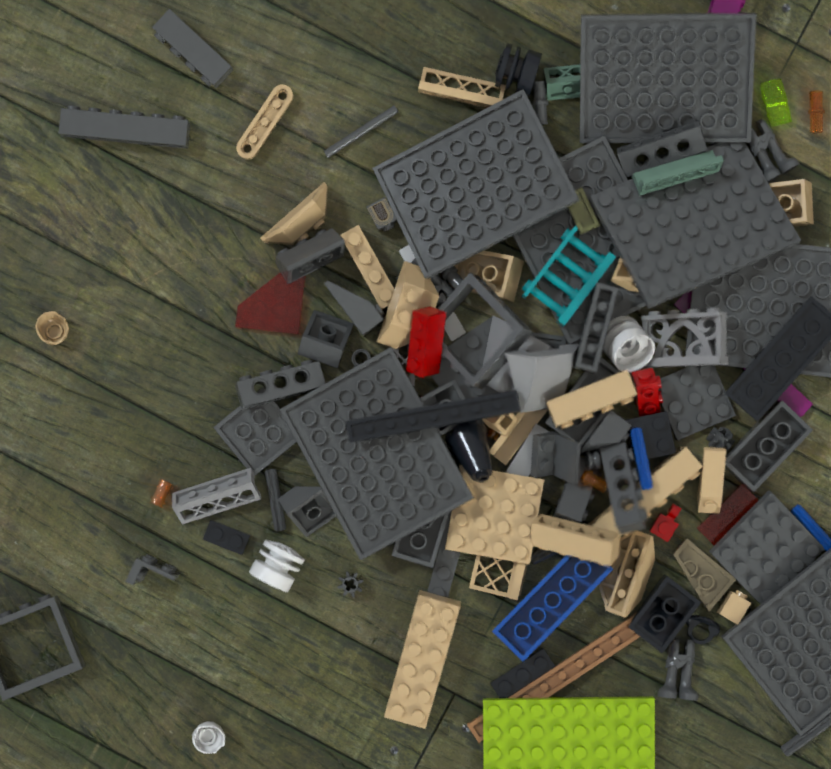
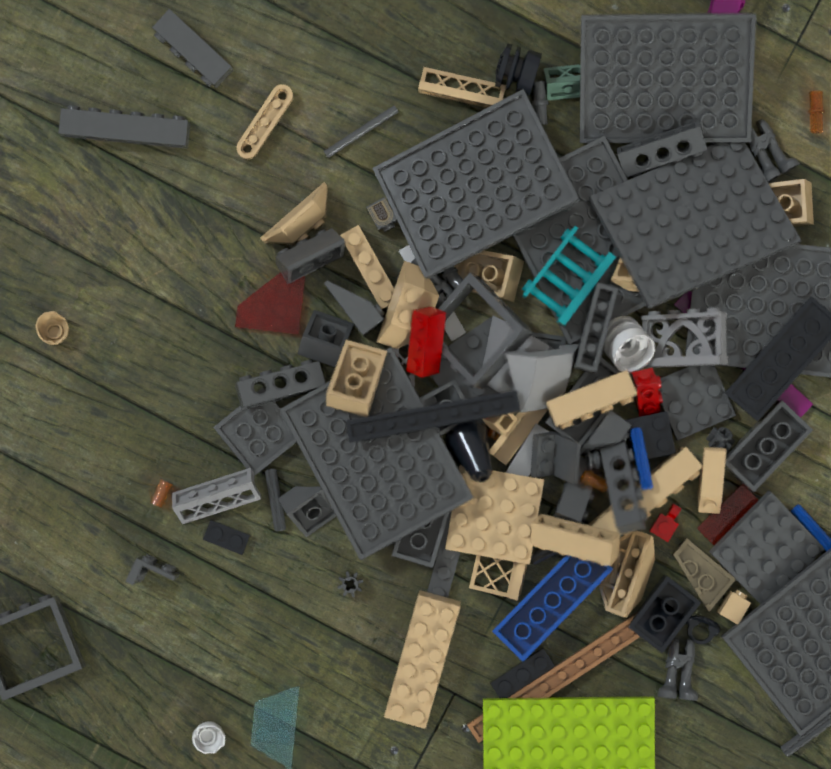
(276, 566): white wheel -> none
(276, 725): none -> clear light blue wing
(356, 378): none -> tan slope
(583, 214): olive tile -> none
(677, 172): sand green fence -> none
(776, 102): clear neon green slope -> none

